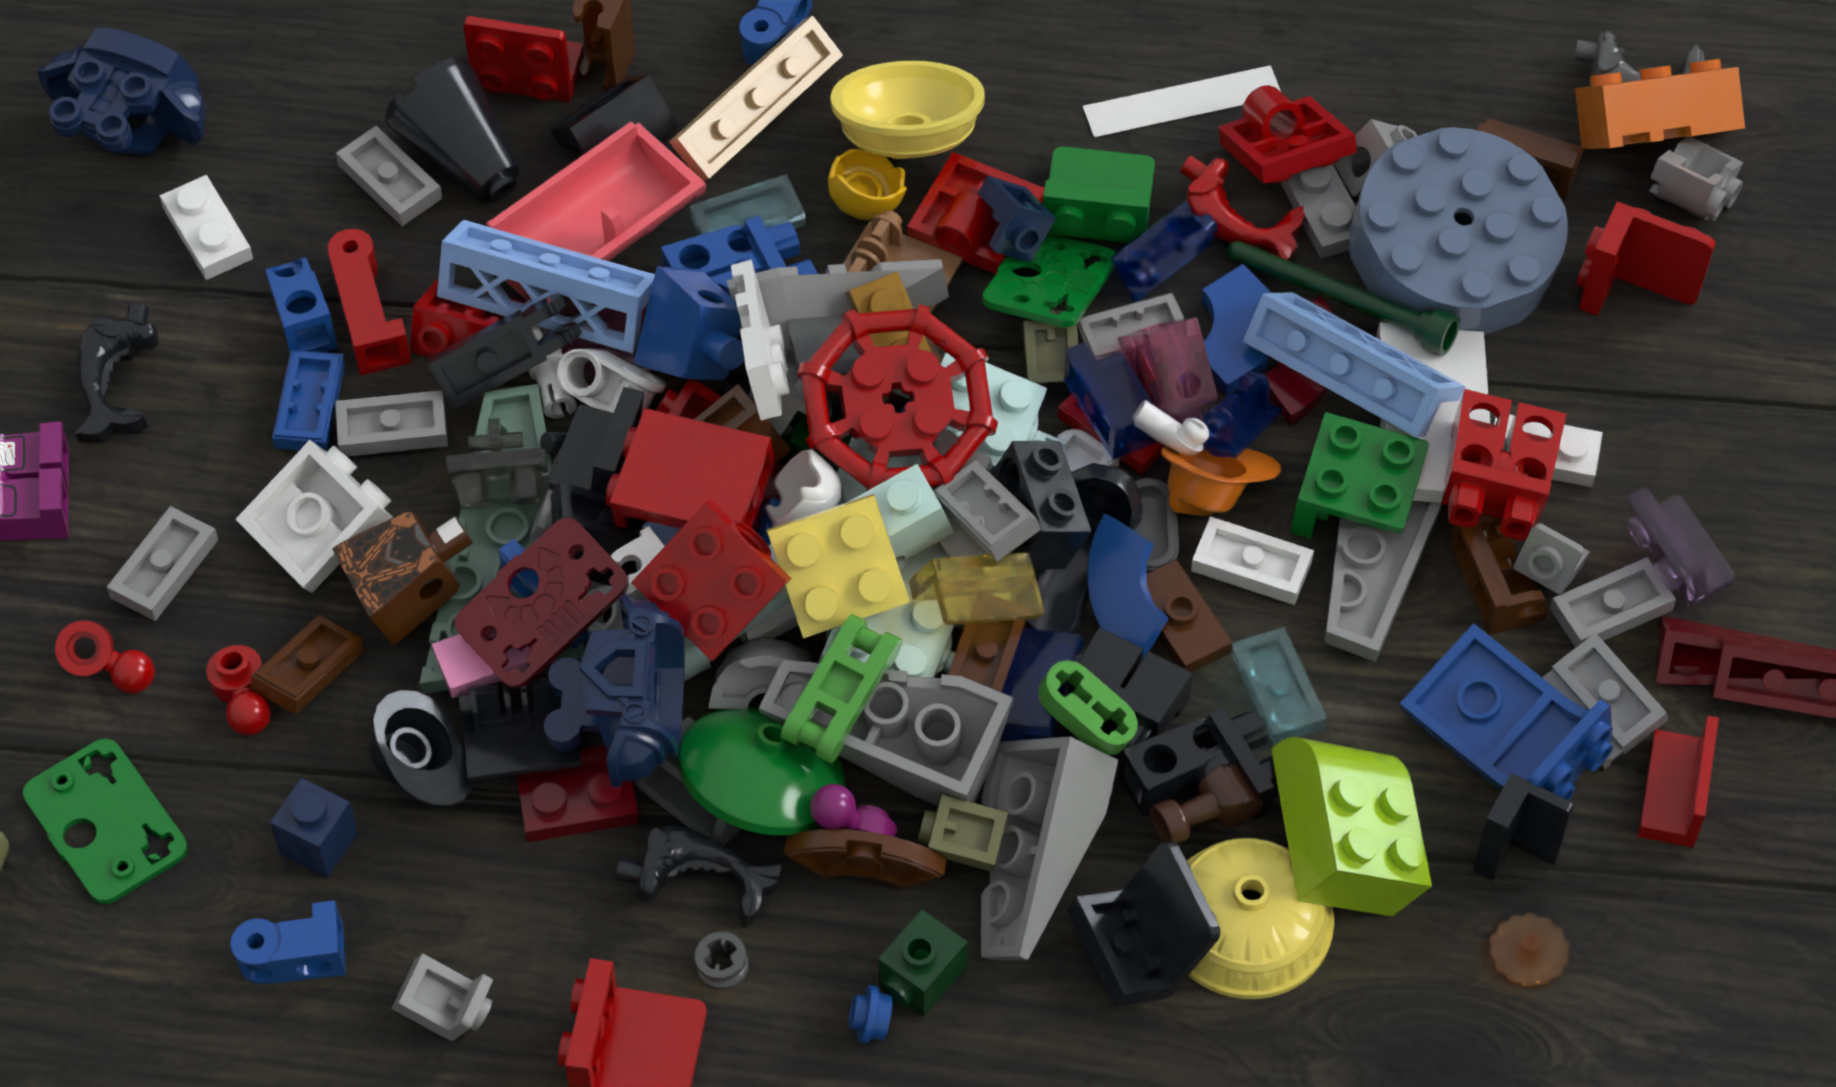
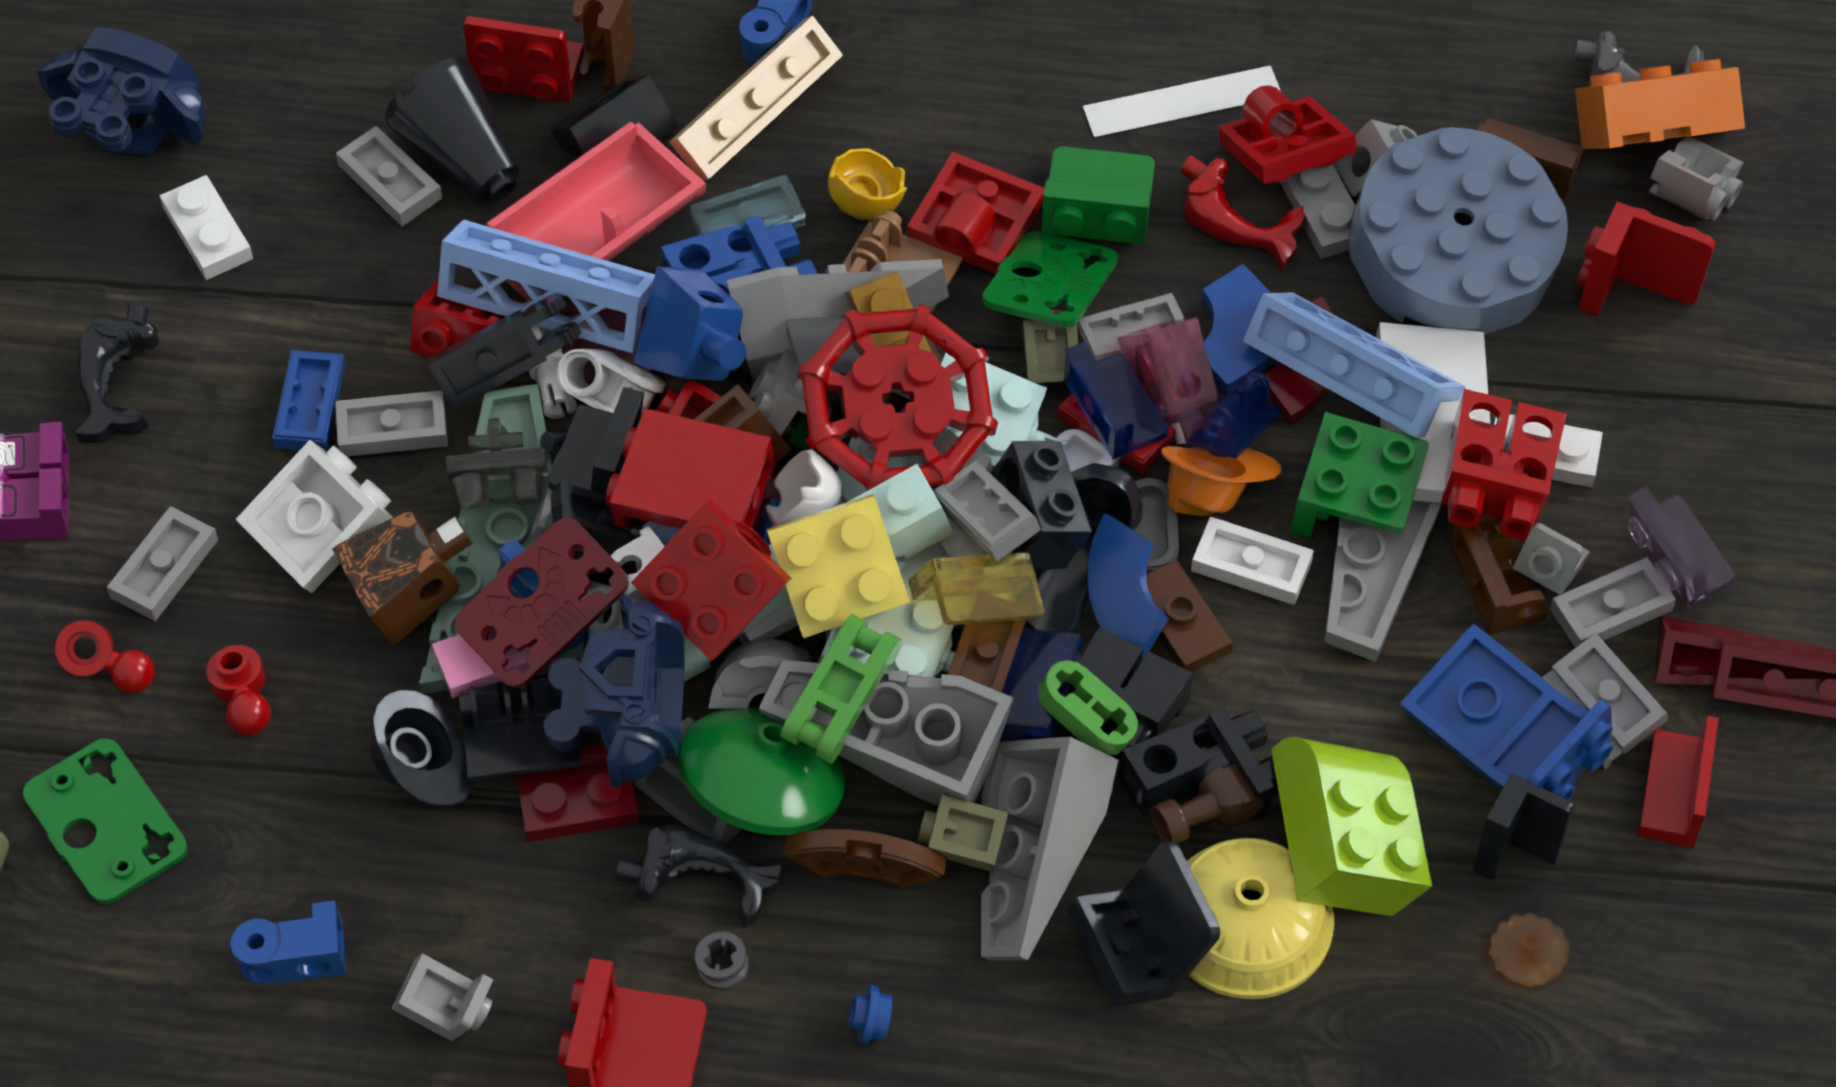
(301, 307): blue leg -> none
(307, 664): reddish brown plate -> none
(314, 827): dark blue brick -> none
(375, 342): red leg -> none
(762, 344): white wing -> none
(836, 808): magenta plate -> none
(907, 108): light yellow hat -> none
(922, 963): dark green brick -> none
(1021, 218): dark blue bracket -> none
(1163, 249): clear blue hinge -> none
(1184, 438): white arm -> none
(1278, 685): clear light blue plate -> none
(1434, 329): dark green piece -> none

